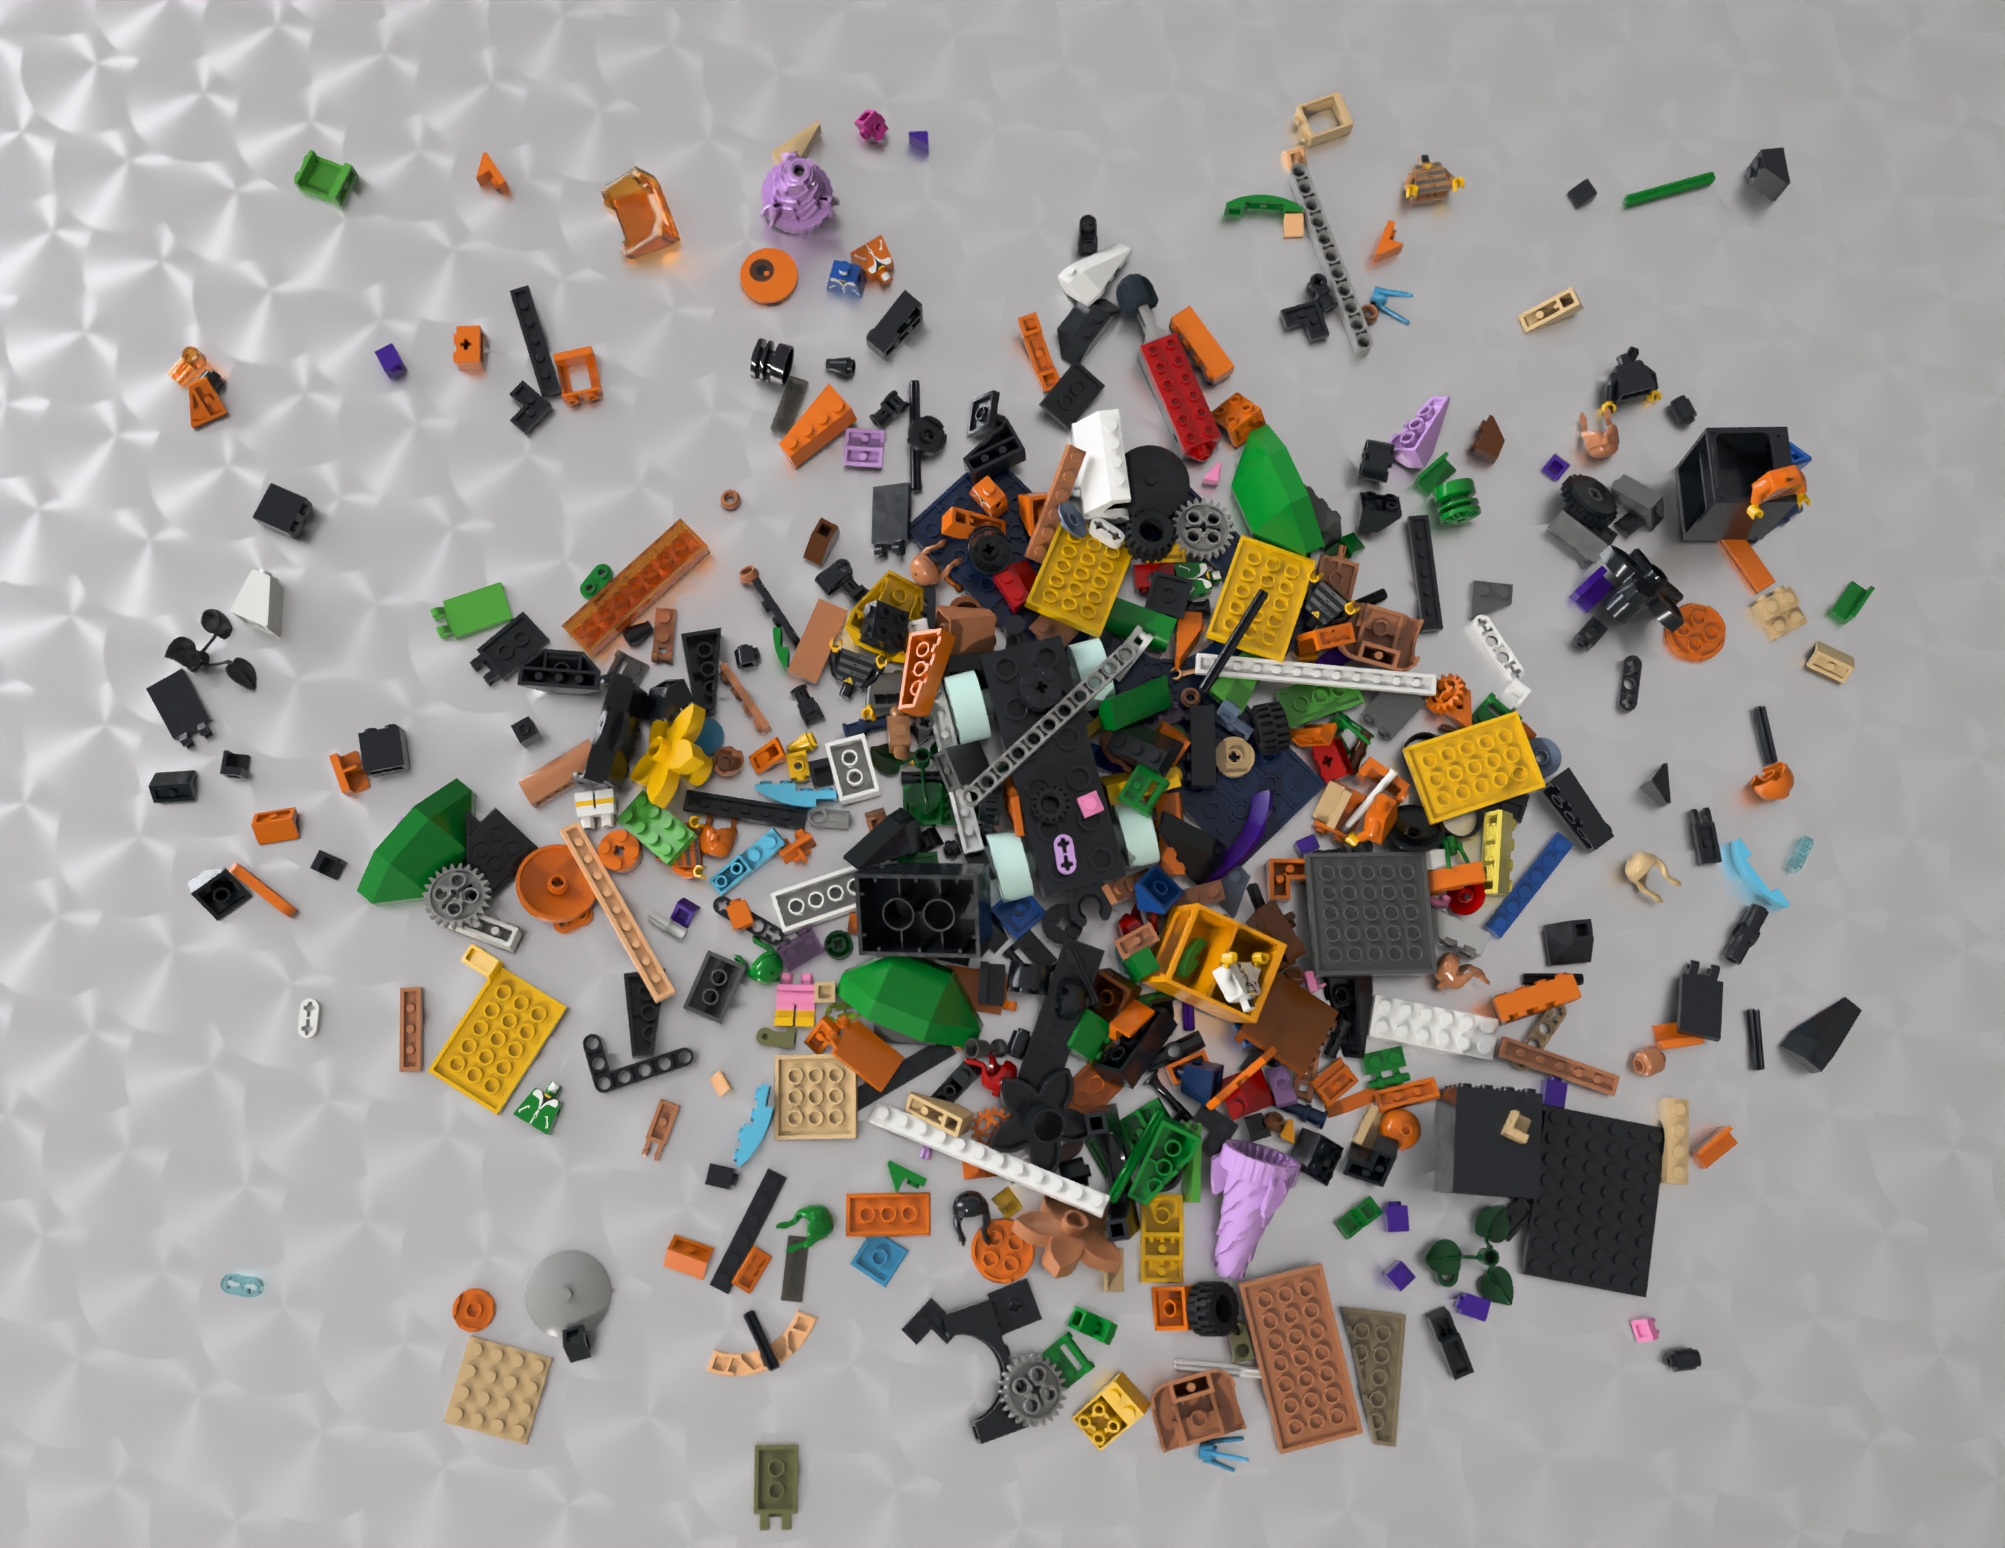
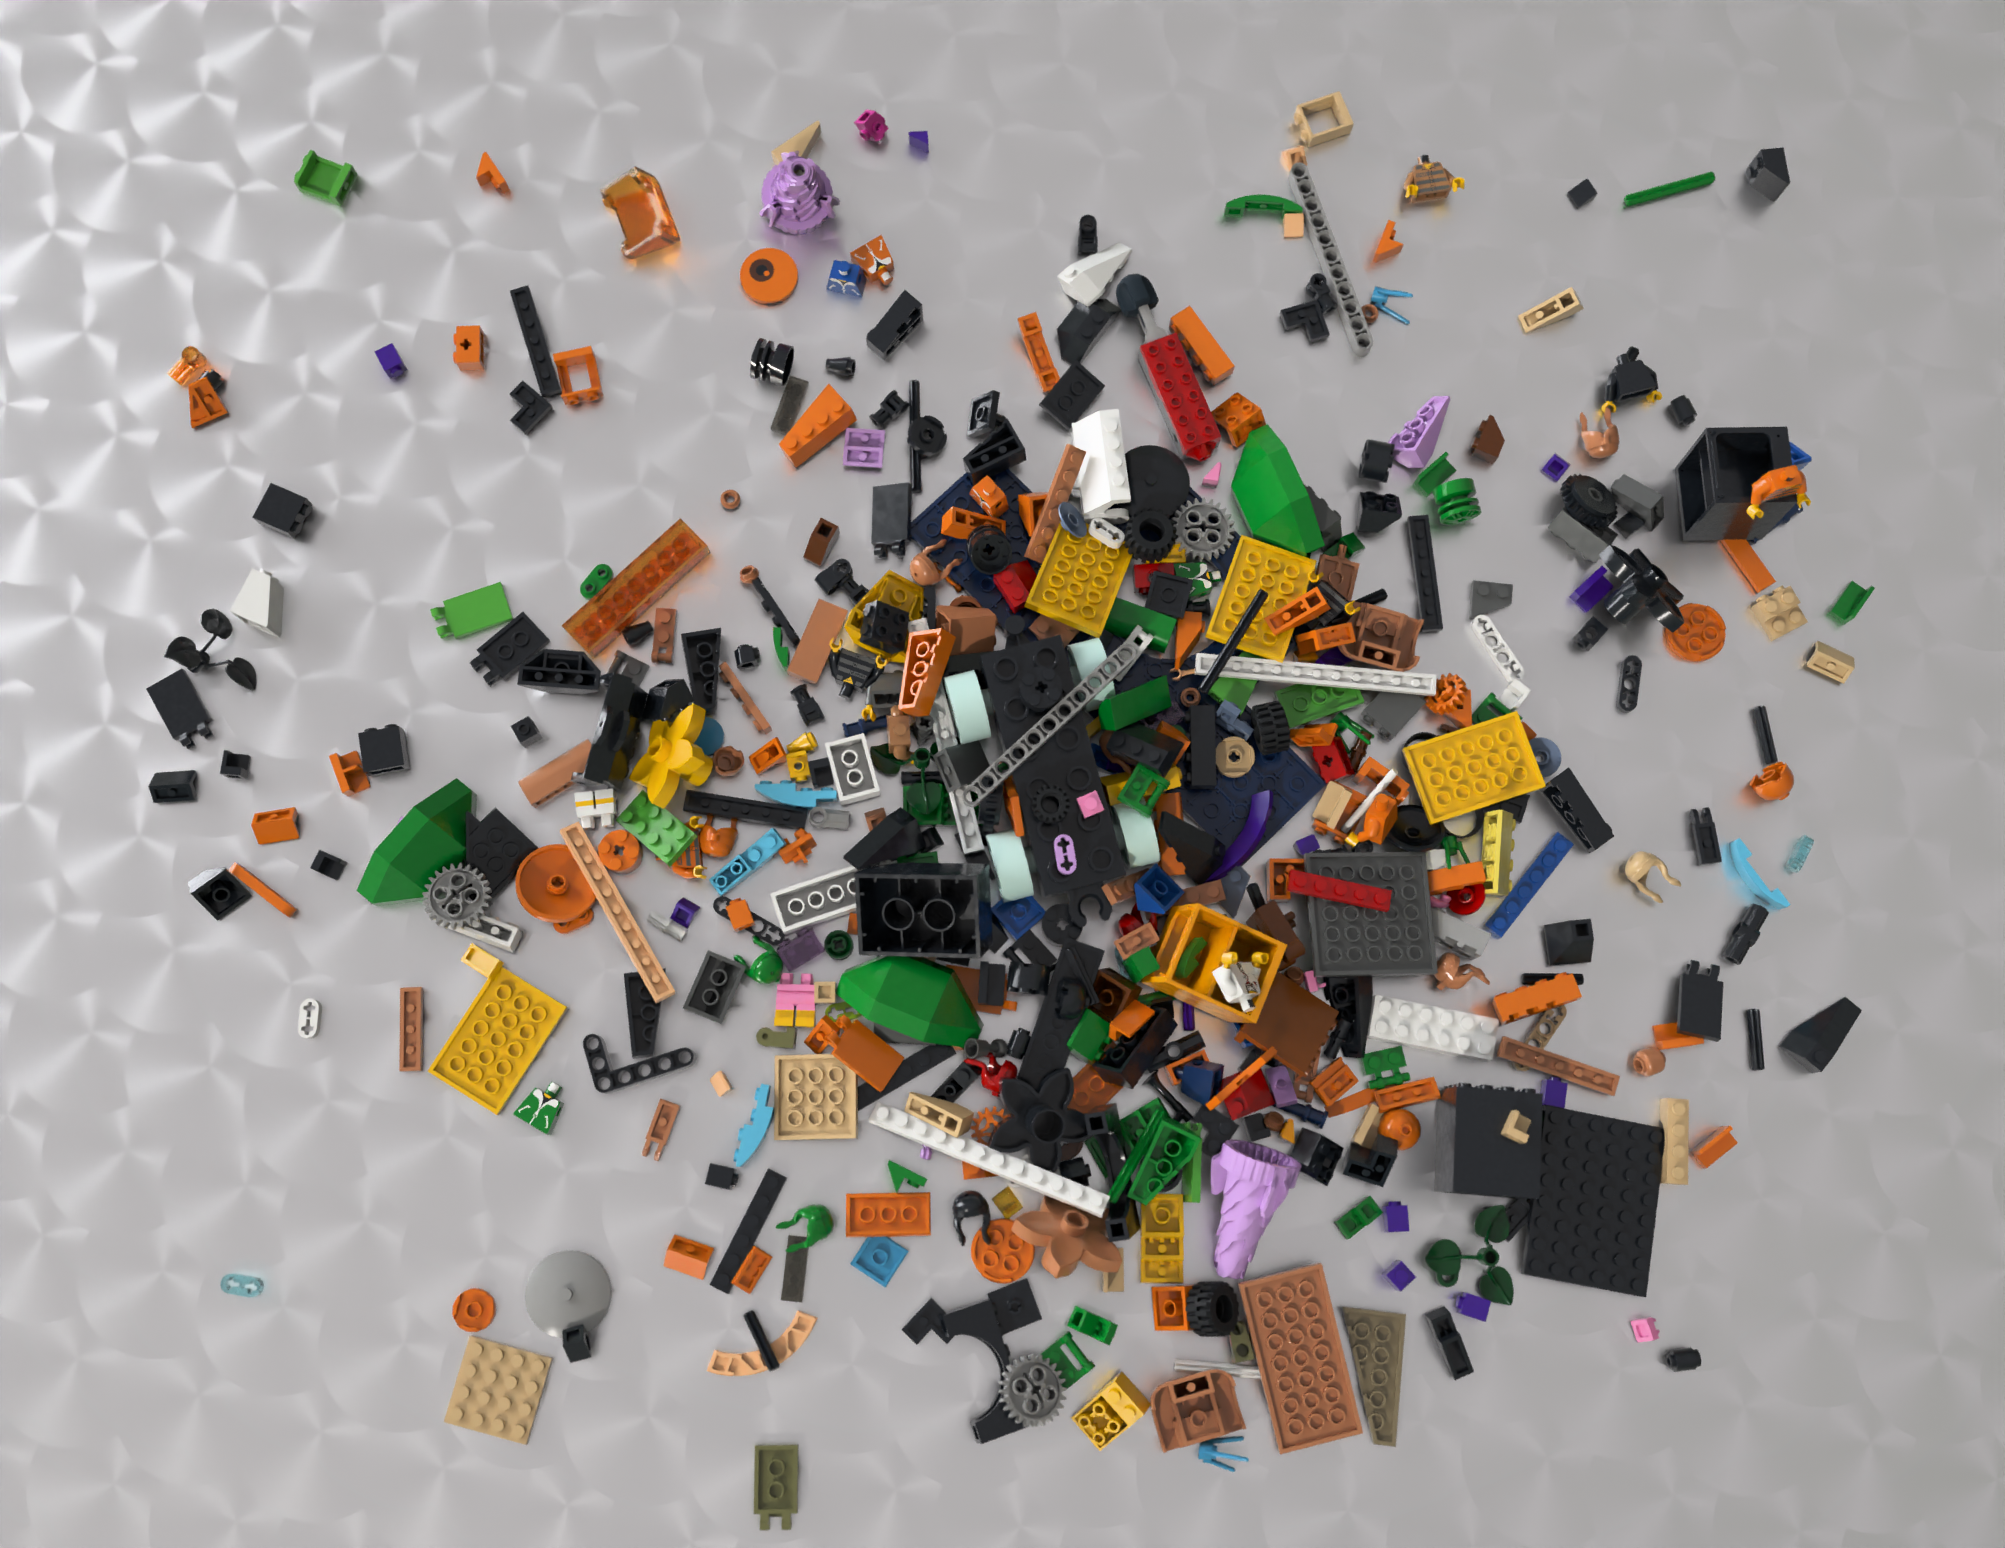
(951, 849): black plate -> none
(1298, 612): none -> orange slope
(1339, 890): none -> red plate
(1657, 786): black slope -> none

